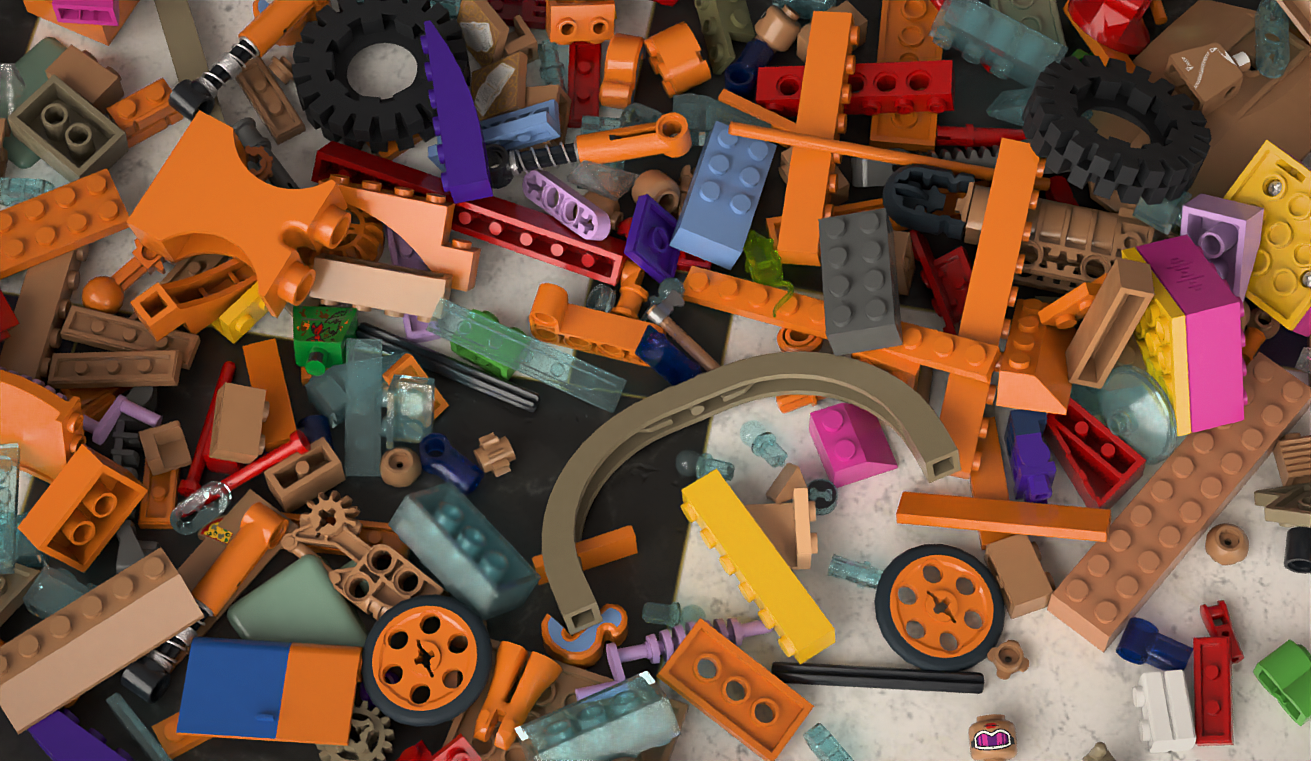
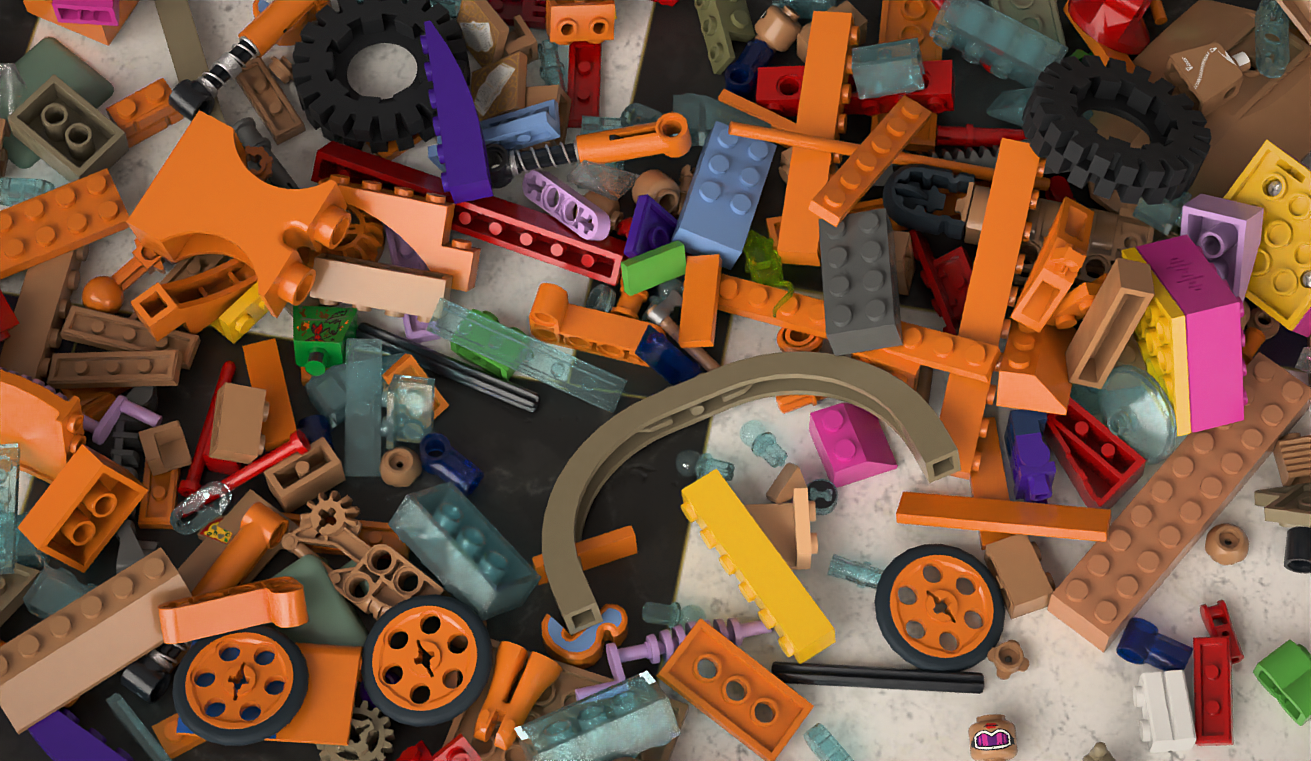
(88, 78): medium nougat brick -> none
(234, 608): none -> orange beam
(276, 710): none -> orange wedge
(494, 454): medium nougat gear -> none
(621, 70): orange animal -> none
(653, 267): none -> bright green tile
(677, 59): orange brick -> none
(700, 301): none -> orange tile
(869, 161): none -> orange plate
(888, 68): none -> clear light blue brick
(1055, 266): none -> orange connector

